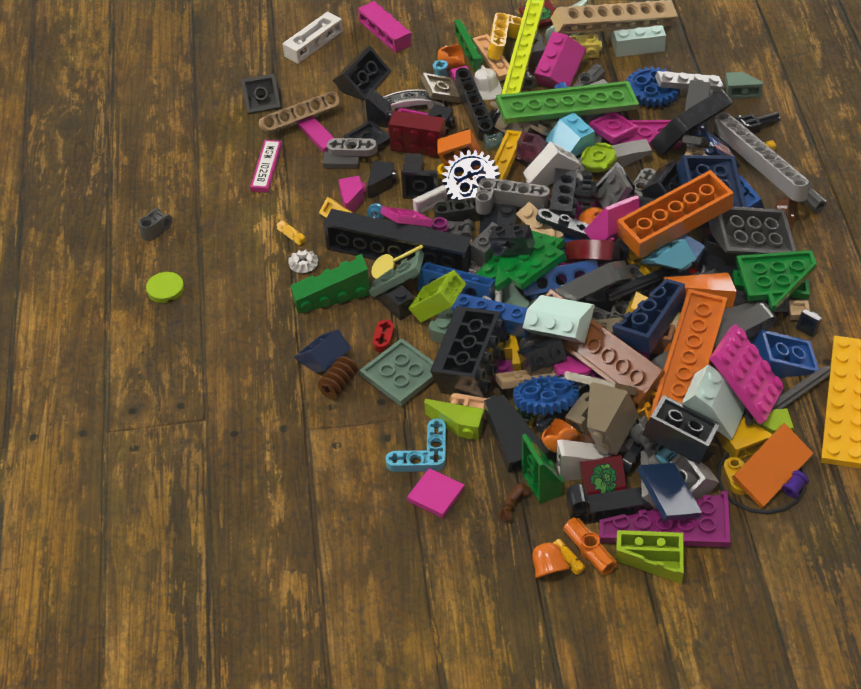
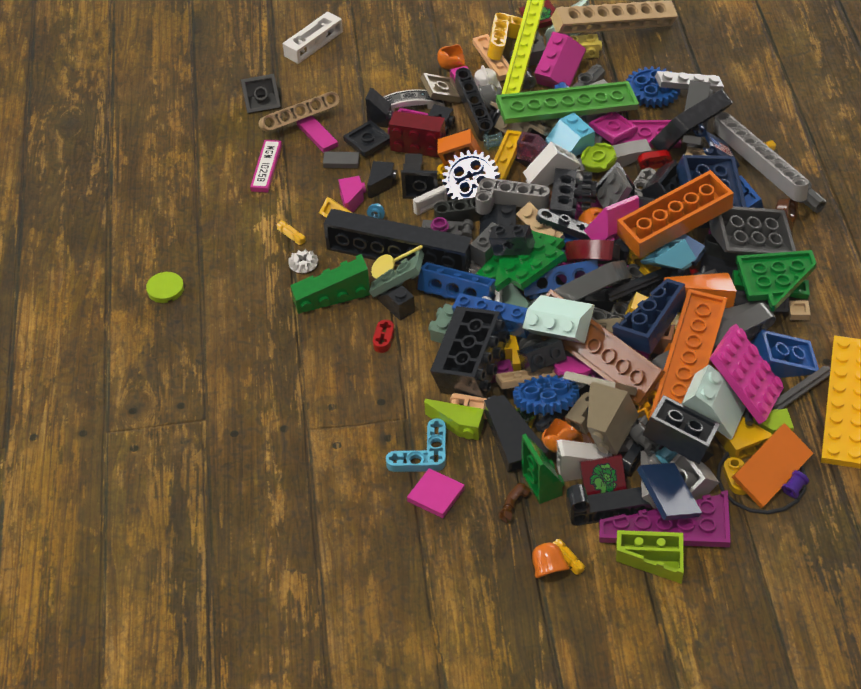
(154, 224): dark grey piece -> none
(323, 351): dark blue slope -> none
(336, 148): light grey beam -> none
(337, 377): reddish brown piece -> none
(362, 73): black slope -> none
(384, 26): dark pink brick -> none
(399, 372): sand green plate -> none
(406, 216): dark pink tile -> none
(437, 296): lime window -> none
(441, 69): medium azure bush -> none
(467, 44): green plate -> none
(488, 94): none -> dark grey piece
(590, 546): orange piece -> none
(638, 41): light aqua slope -> none
(654, 159): none -> red beam
(742, 85): sand green slope -> none
(754, 124): black connector -> none
(809, 322): black tile -> none

